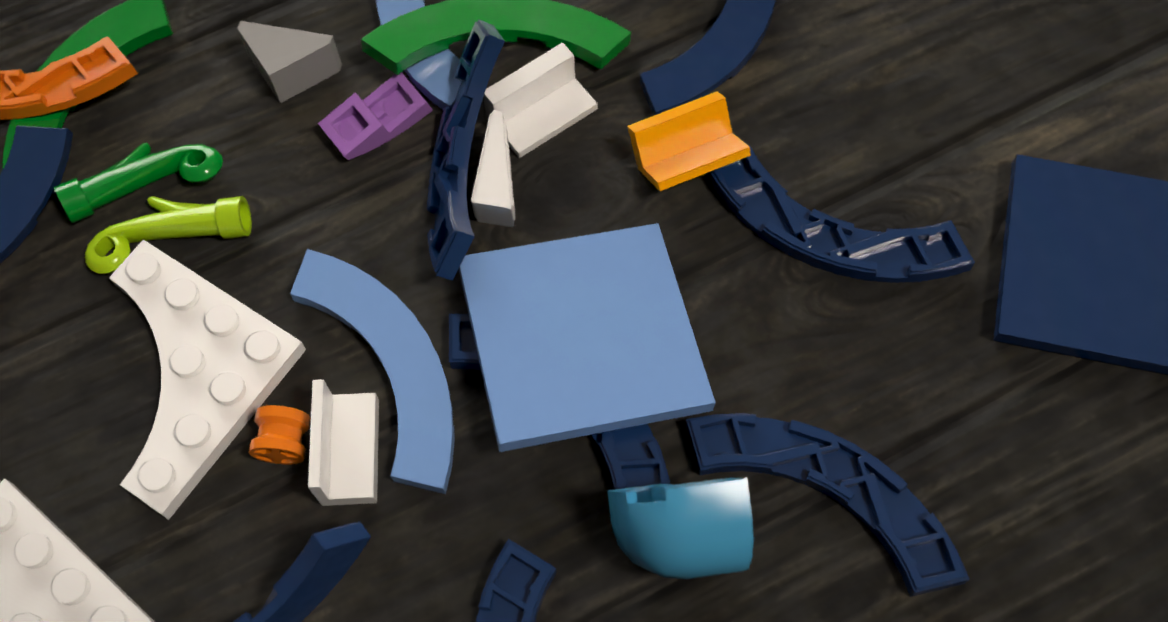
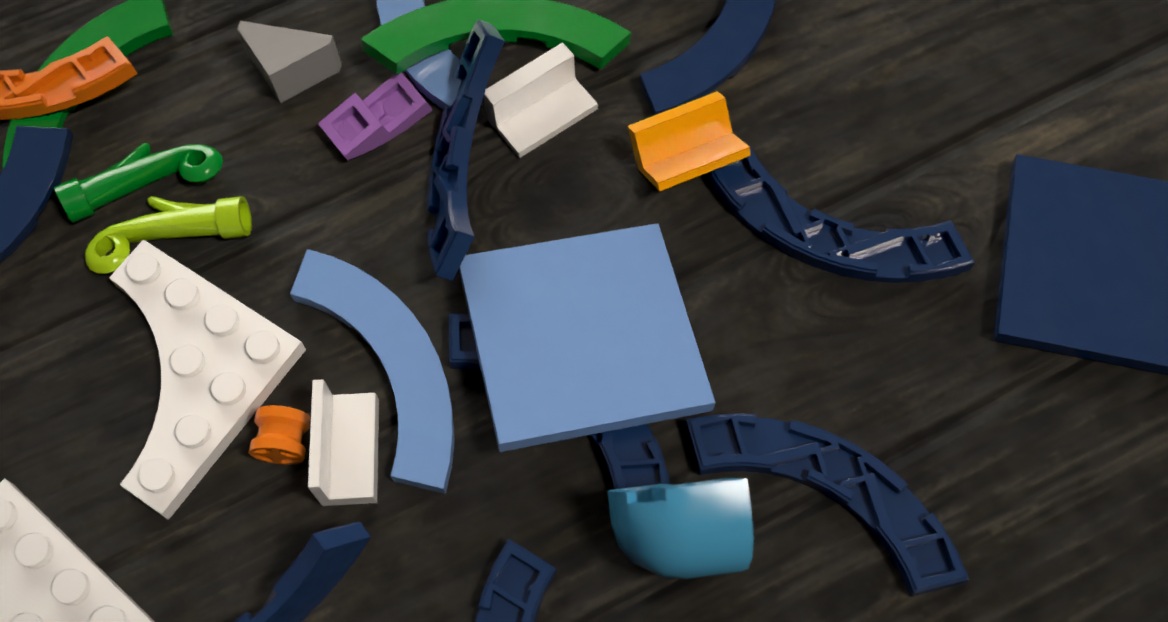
(493, 186): white slope -> none

